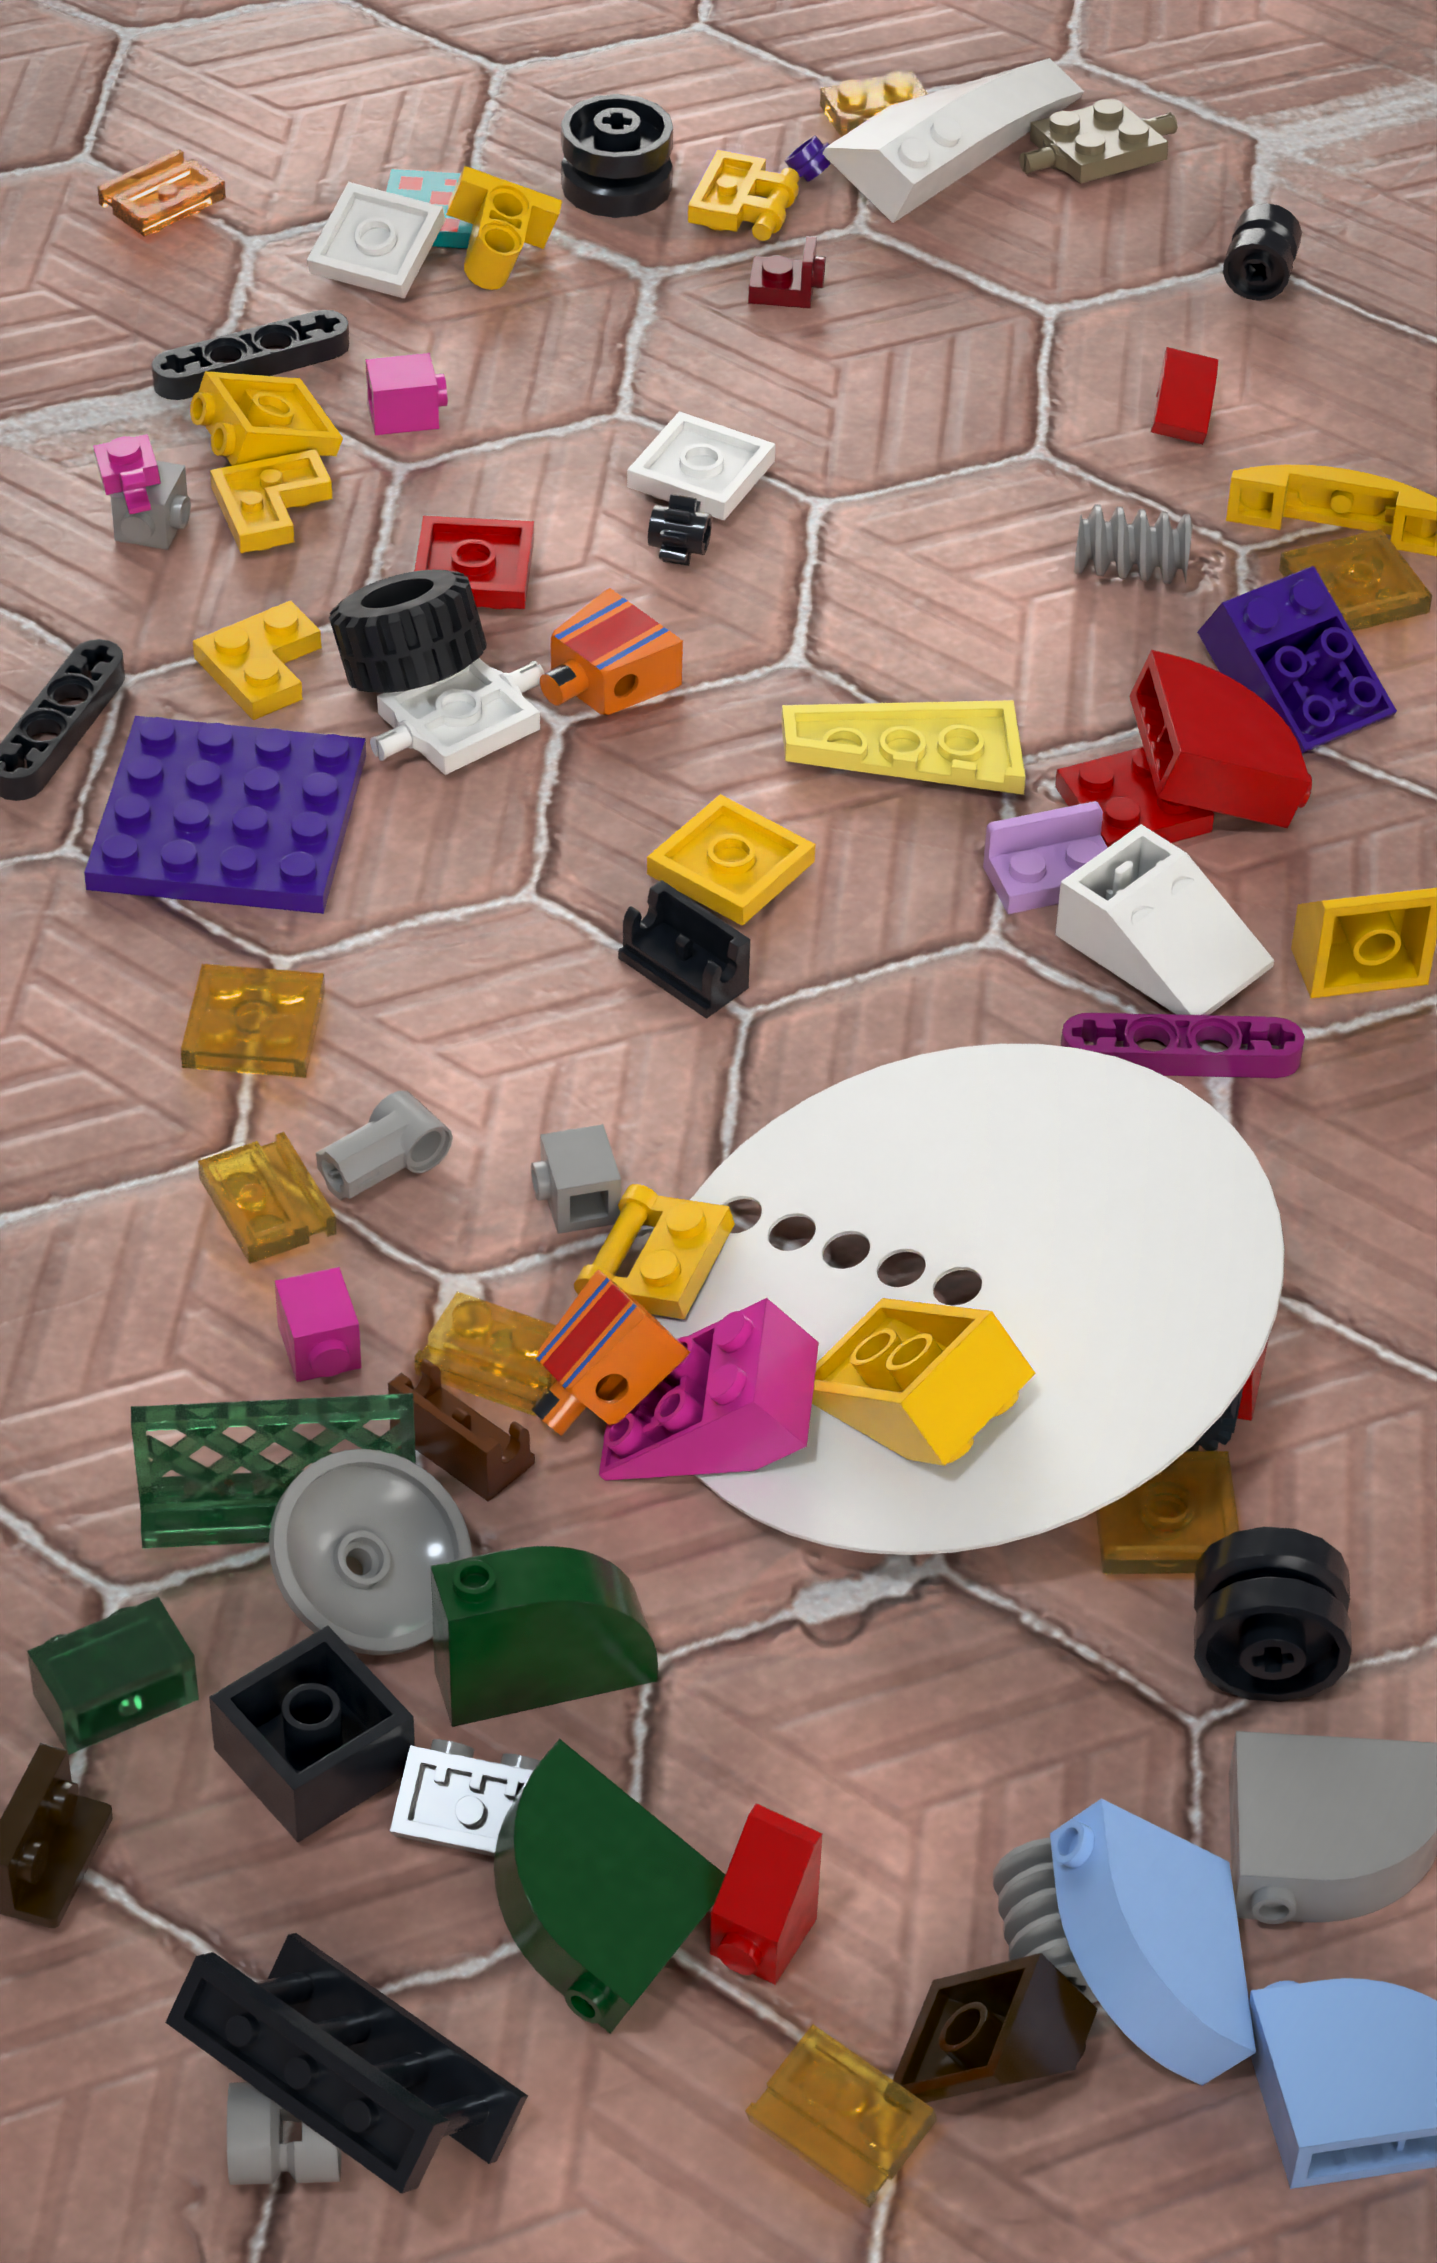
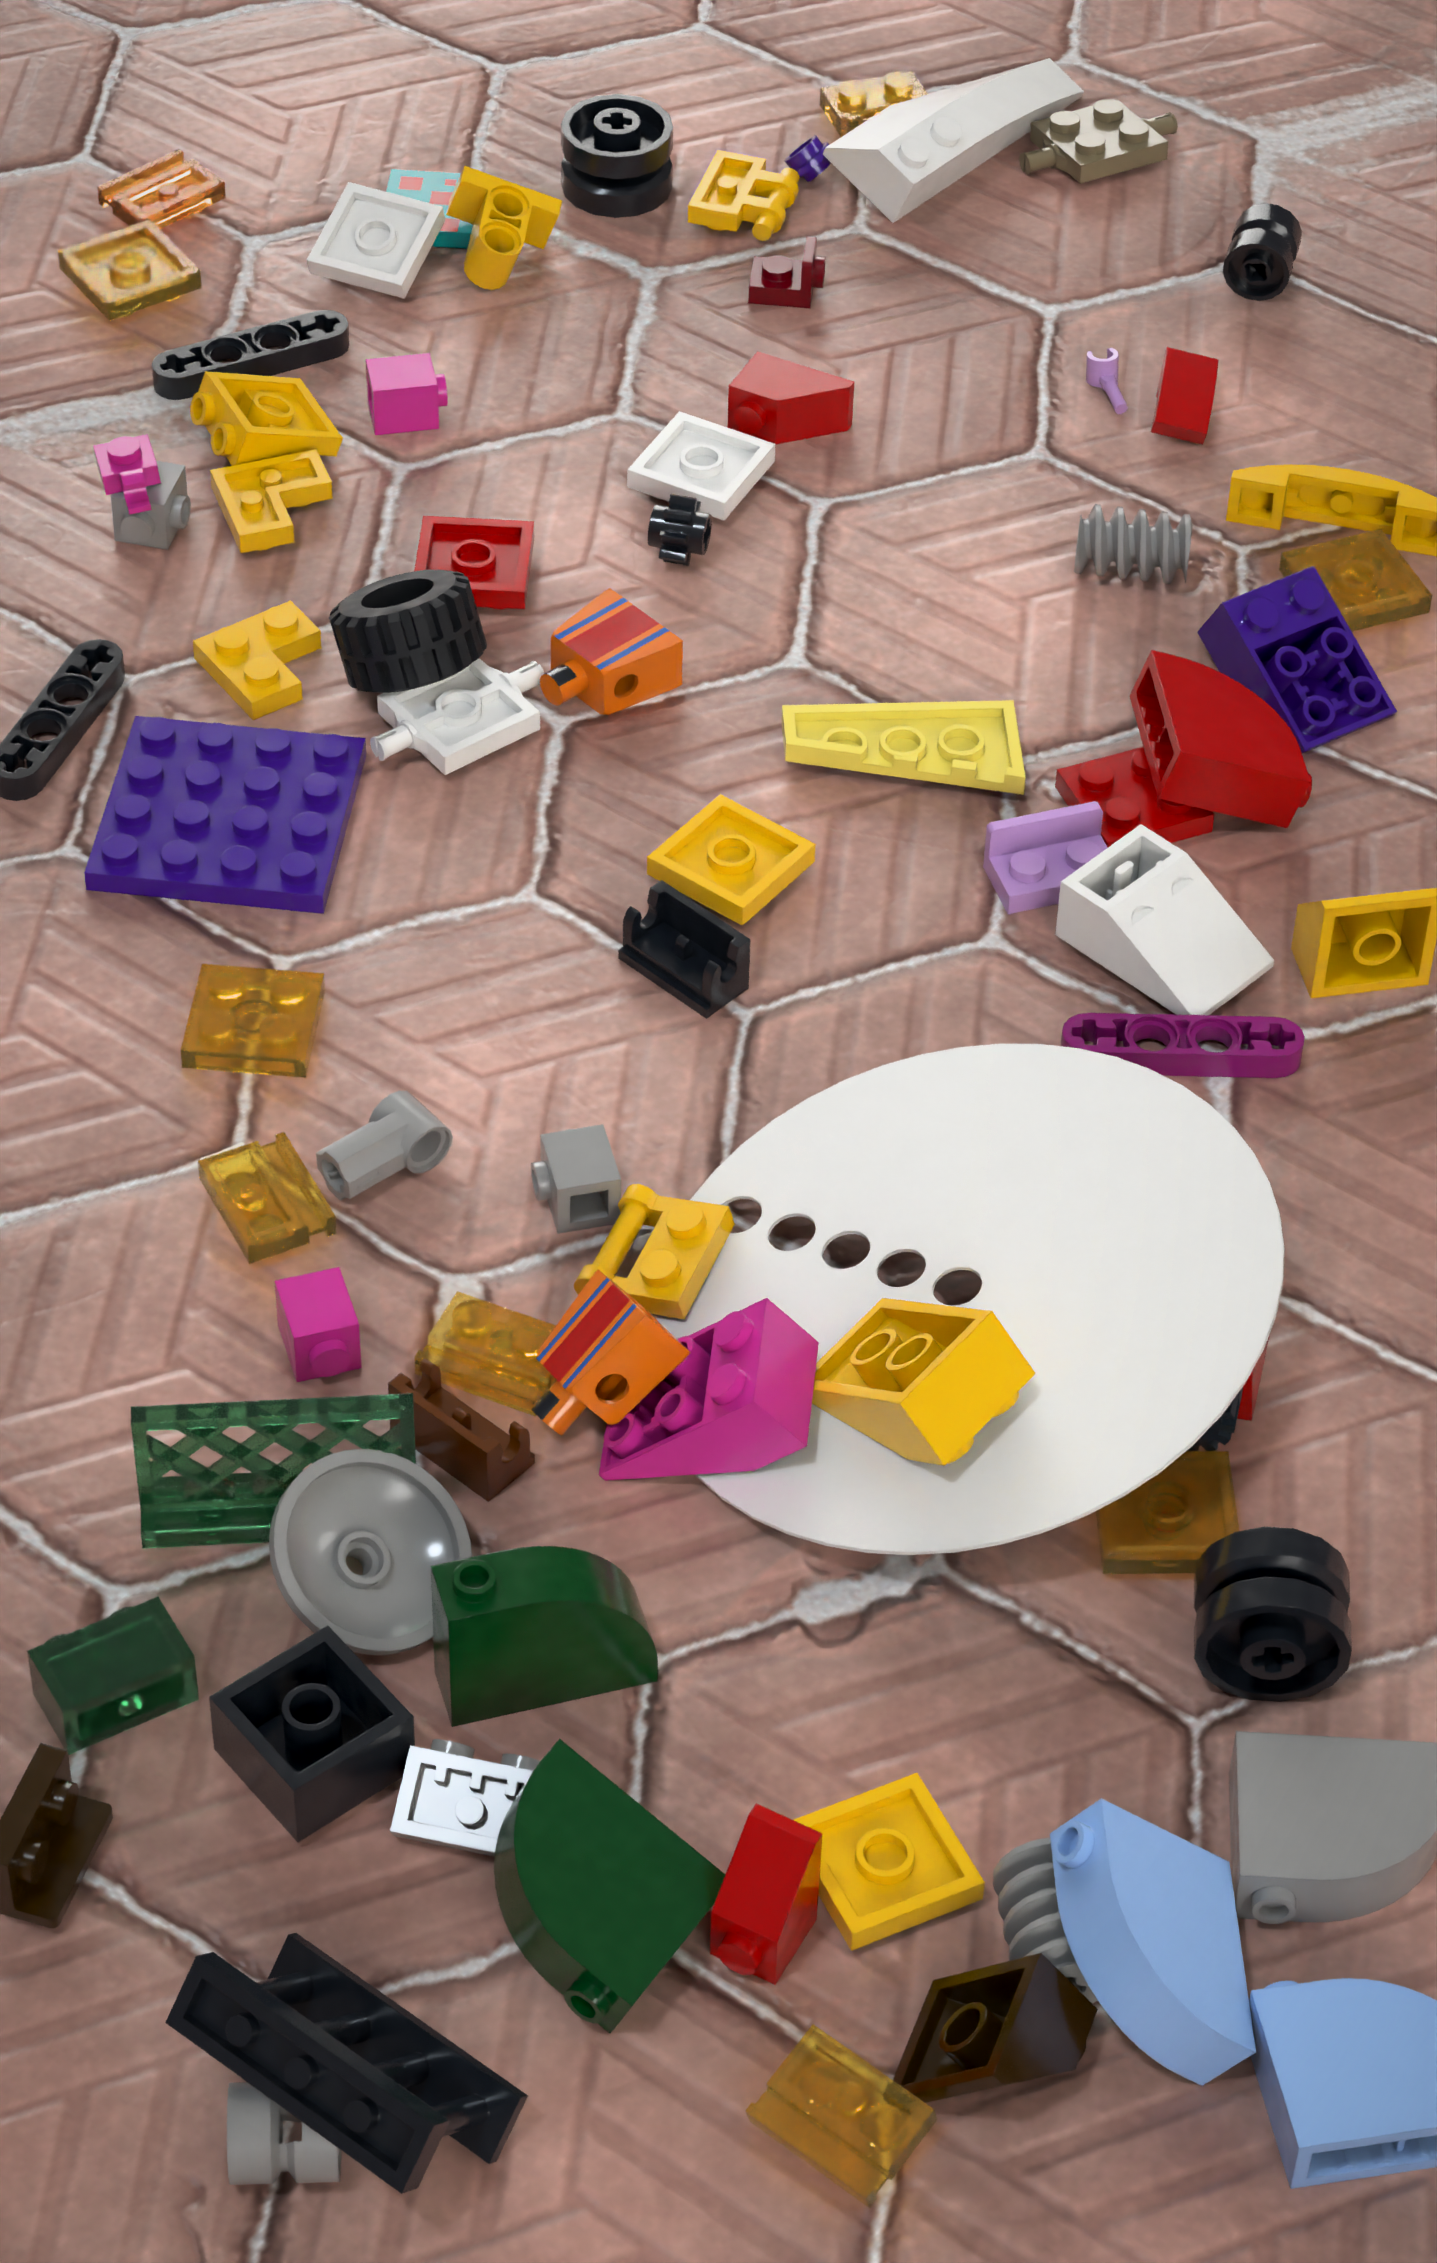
(130, 270): none -> clear yellow plate
(788, 401): none -> red slope
(890, 1862): none -> yellow plate
(1104, 374): none -> lavender hand

